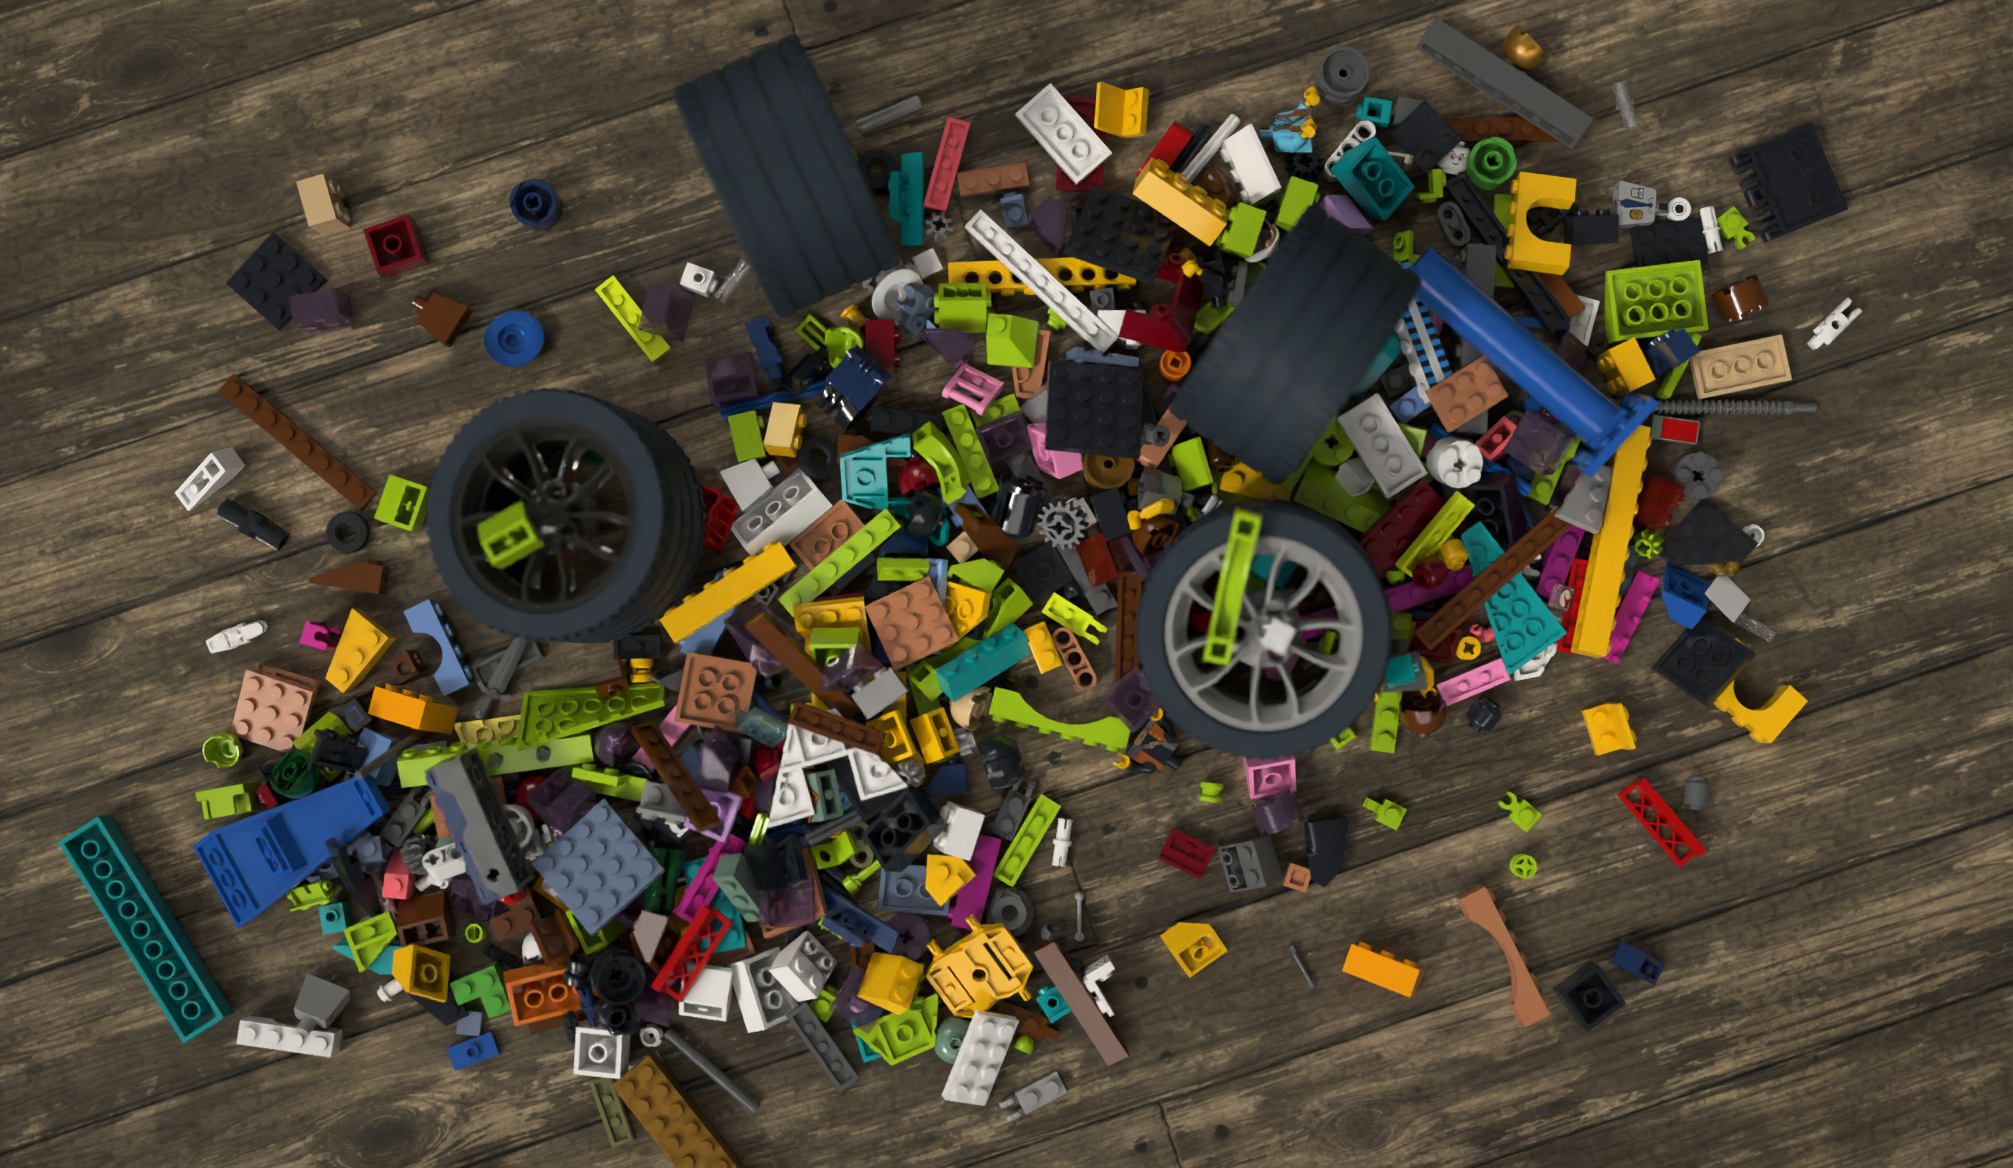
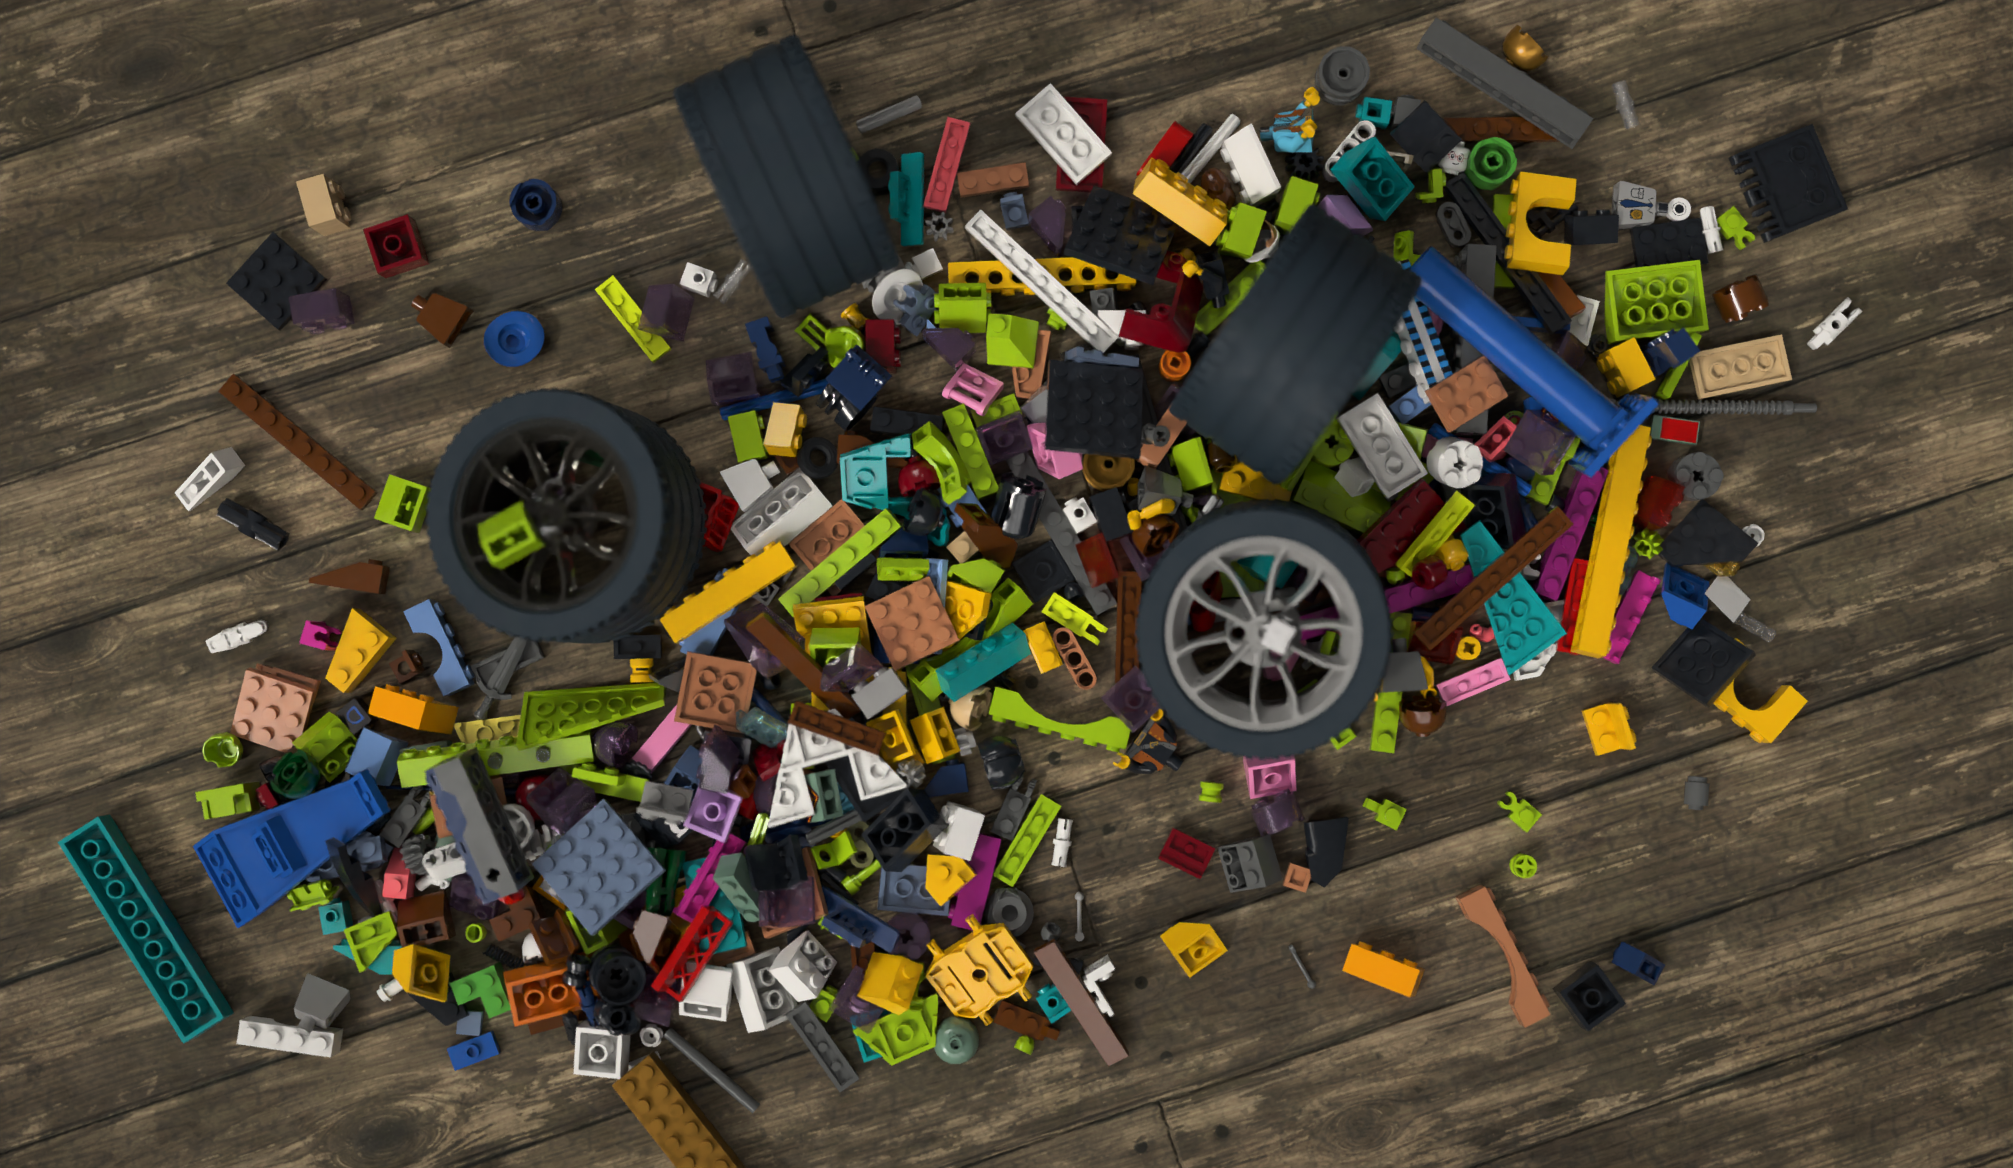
(334, 526): black tyre -> none
(337, 751): black bracket -> none
(391, 753): dark grey bar -> none
(612, 686): reddish brown bracket -> none
(612, 1111): olive tile -> none
(676, 776): reddish brown tile -> none
(980, 1058): white plate -> none
(1035, 1095): light grey hinge -> none
(1062, 523): dark grey gear -> none
(1121, 110): yellow bracket -> none
(1231, 586): lime arch -> none
(1238, 273): dark grey plate -> none
(1402, 671): teal brick -> none
(1483, 714): black head -> none
(1561, 597): clear tile -> none
(1587, 501): light grey wing -> none
(1667, 815): red fence -> none

